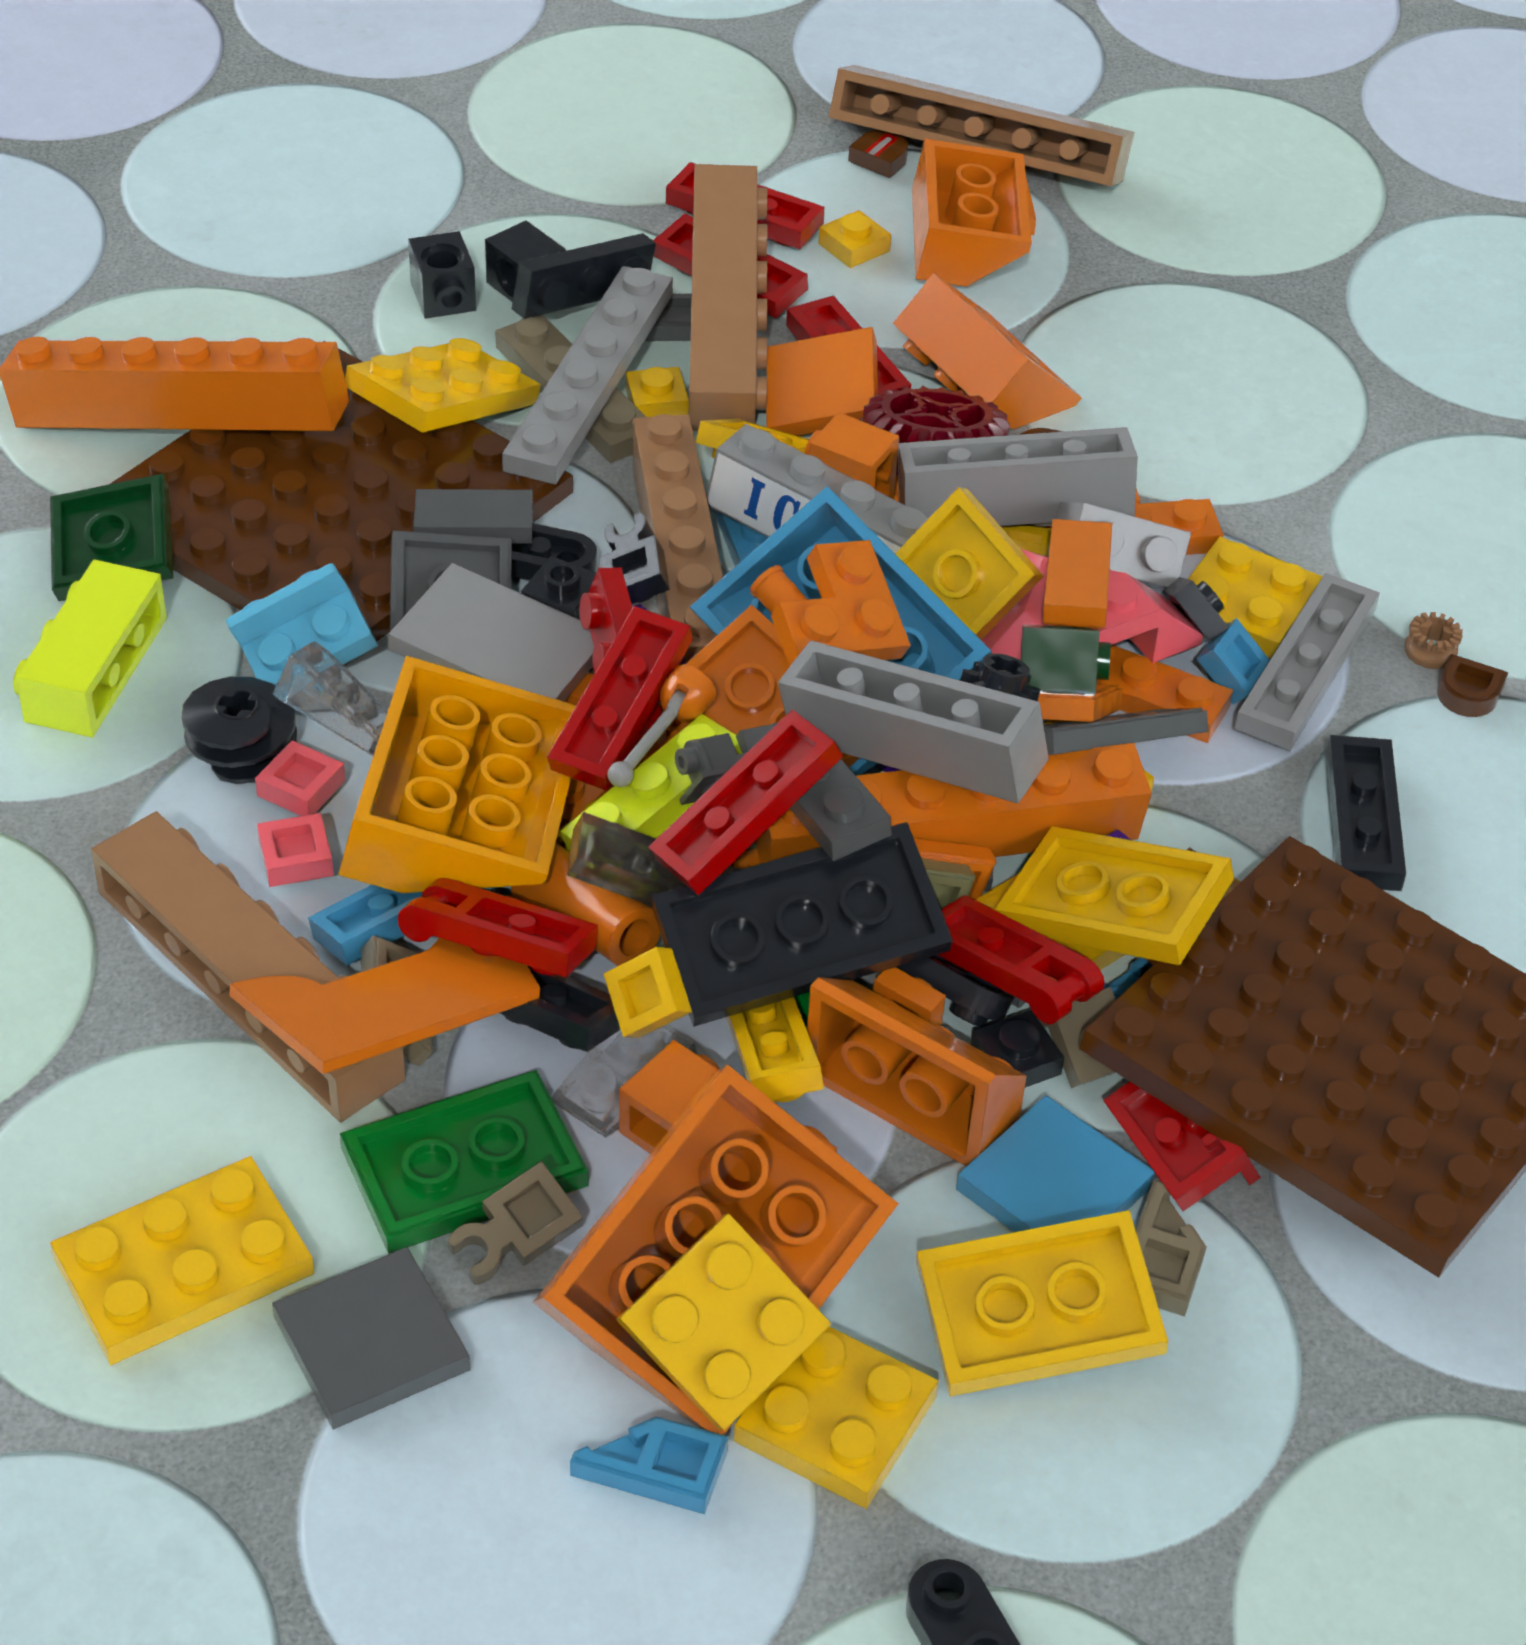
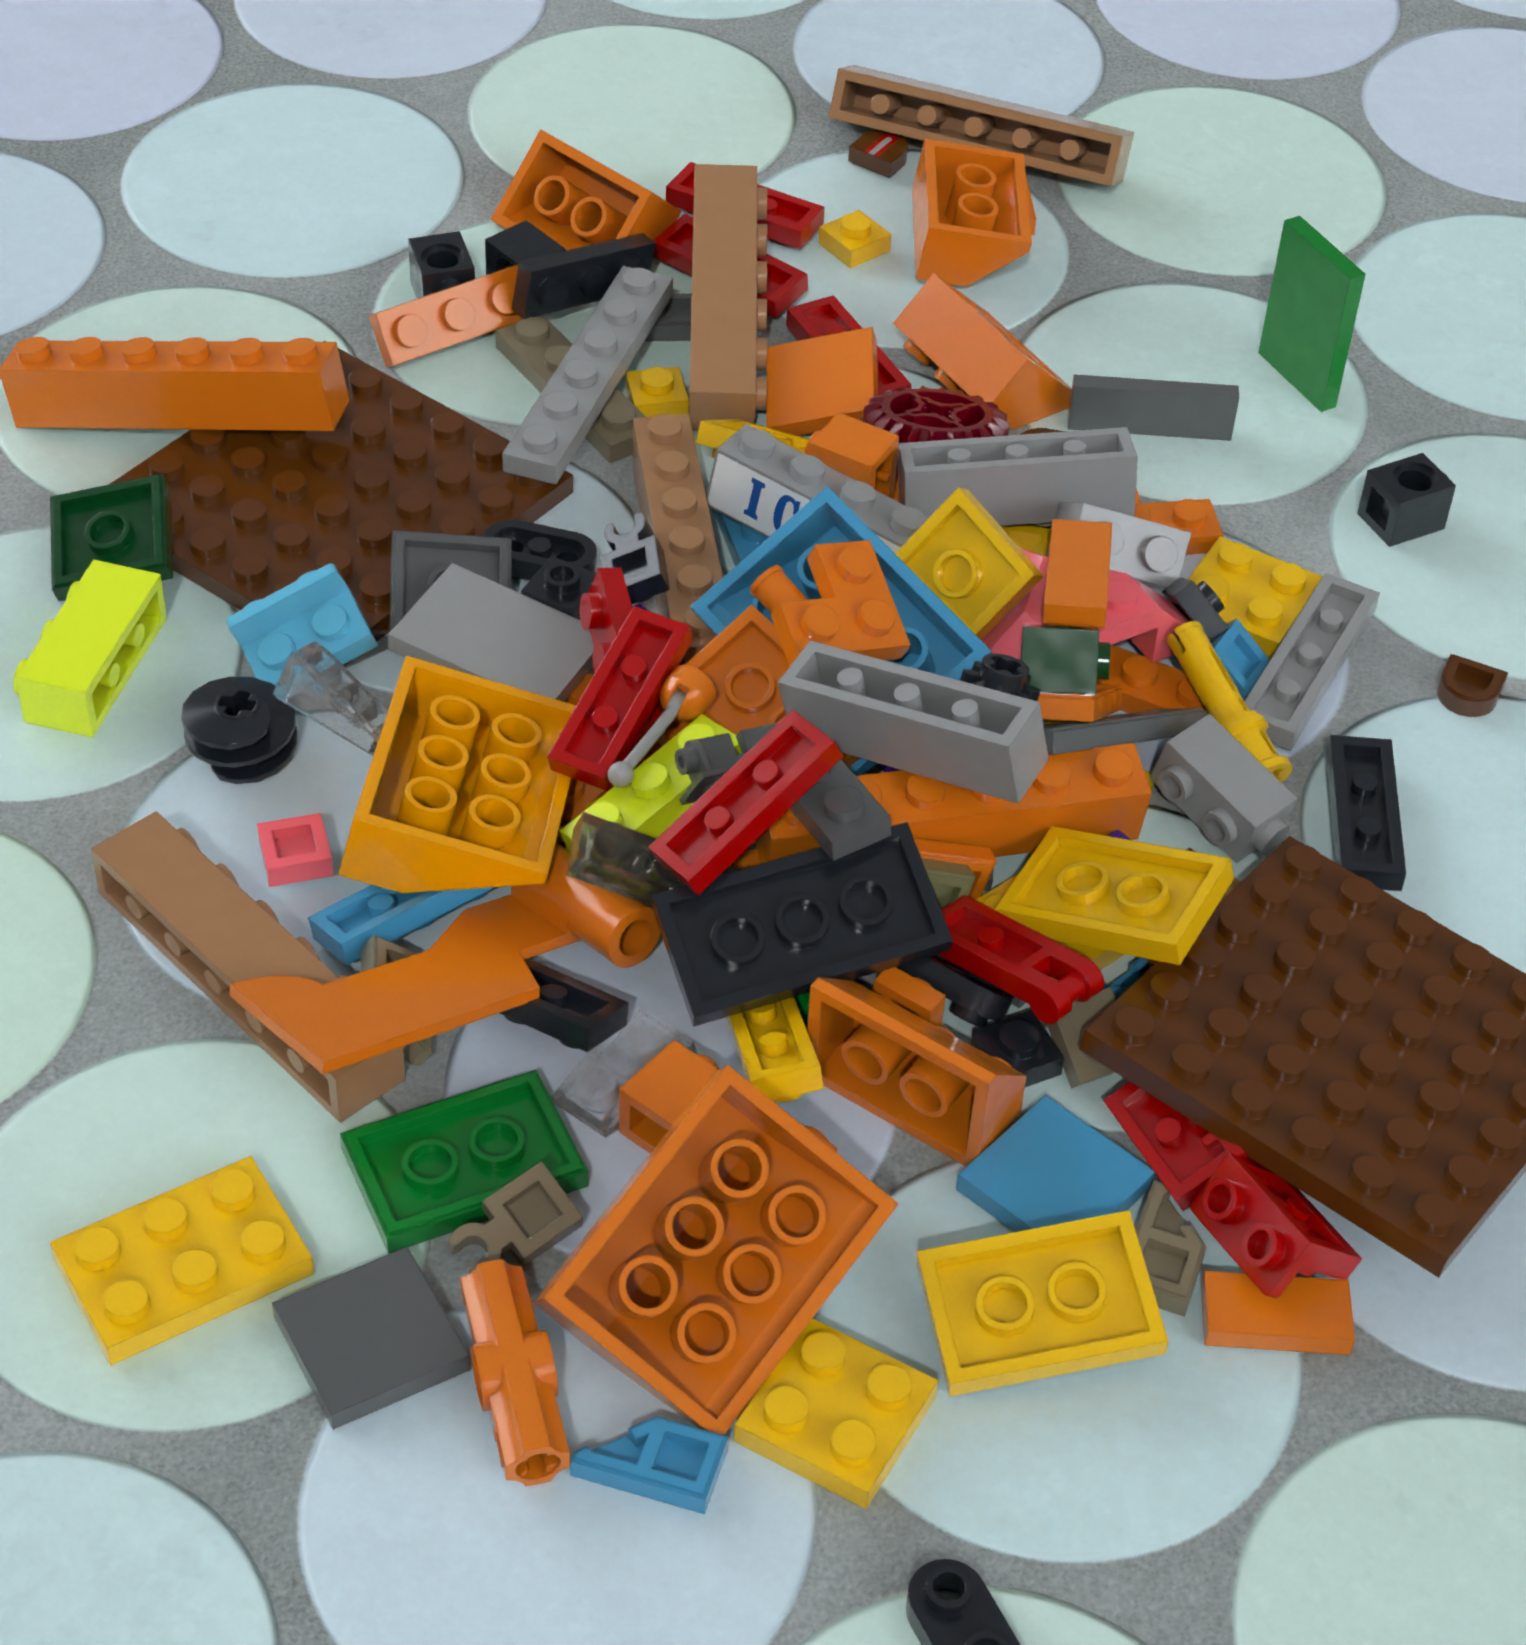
(300, 779): coral plate -> none
(442, 384): yellow plate -> none
(446, 317): none -> orange plate
(475, 513): dark grey tile -> none
(499, 927): red plate -> none
(514, 1373): none -> orange piece
(579, 198): none -> orange slope
(647, 992): yellow plate -> none
(723, 1322): yellow plate -> none
(1153, 407): none -> dark grey tile
(1222, 697): none -> yellow pin
(1224, 789): none -> light grey brick
(1270, 1226): none -> red bracket
(1306, 1317): none -> orange tile
(1311, 313): none -> green tile
(1406, 499): none -> black brick
(1432, 628): medium nougat bush -> none

